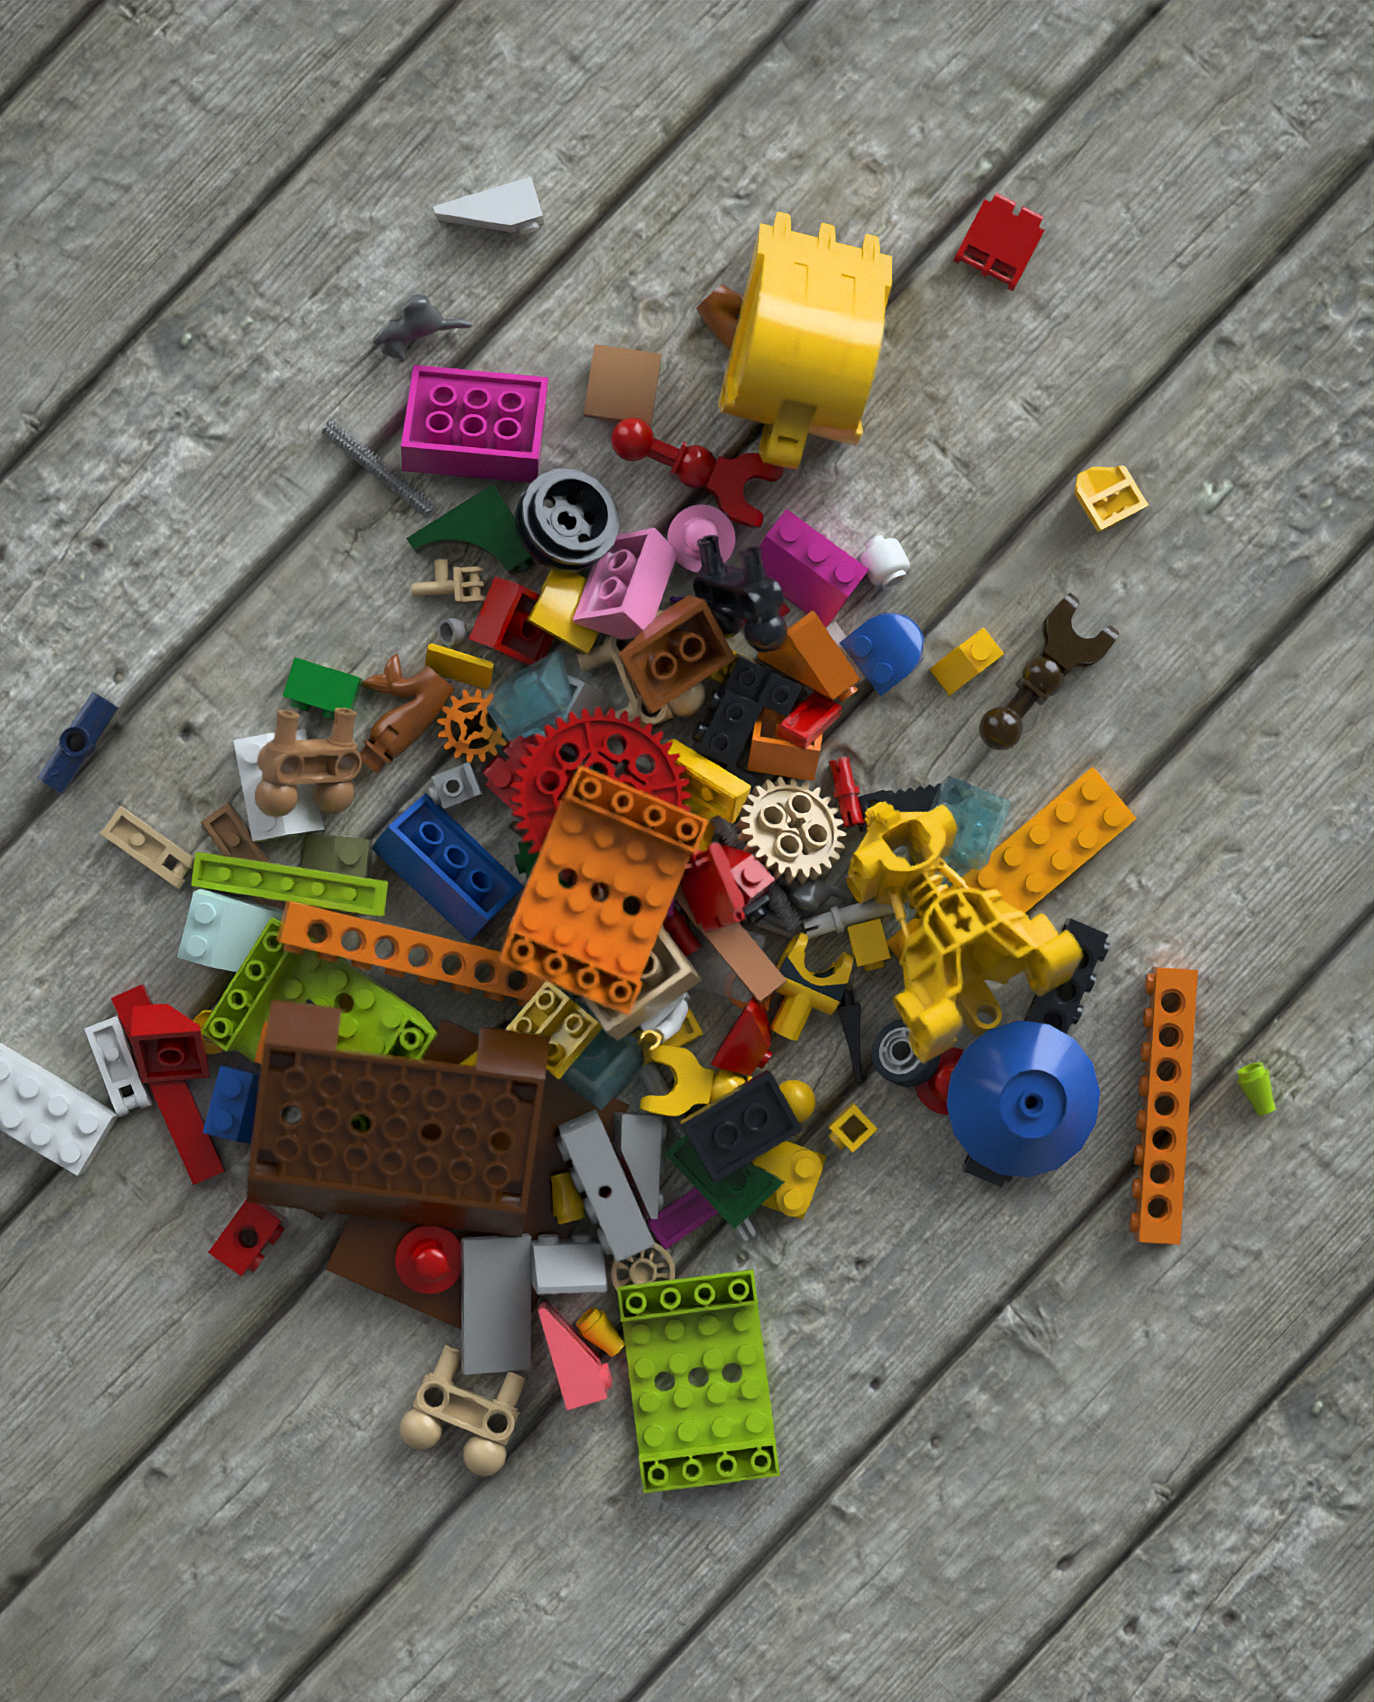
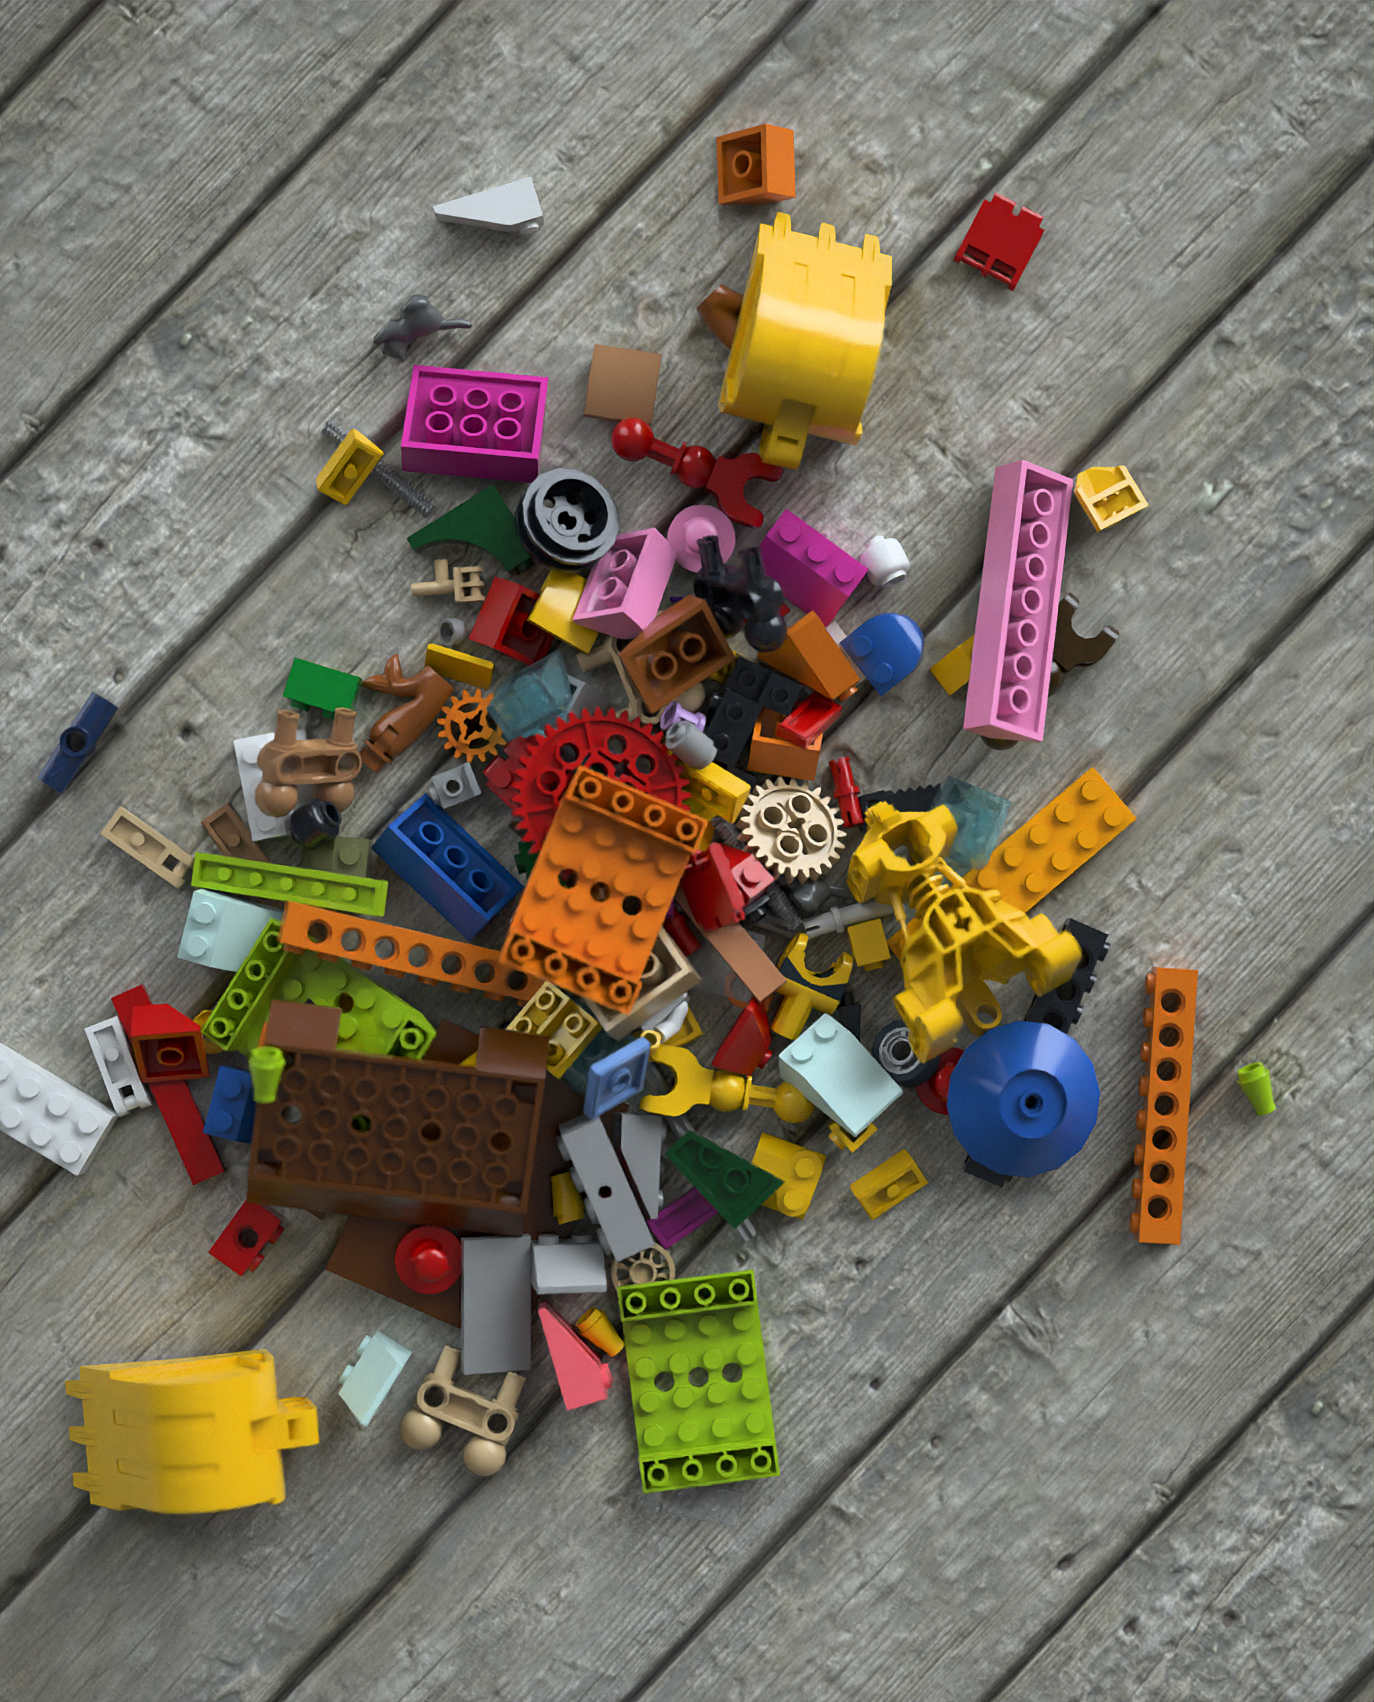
(187, 1432): none -> yellow piece
(266, 1070): none -> lime cone
(315, 823): none -> black head
(348, 467): none -> yellow slope
(372, 1375): none -> light aqua slope
(616, 1078): none -> medium blue tile
(674, 713): none -> lavender bush
(690, 744): none -> light grey brick
(740, 1126): black plate -> none
(756, 166): none -> orange slope
(838, 1075): none -> light aqua slope
(888, 1184): none -> yellow slope
(1018, 603): none -> bright pink slope

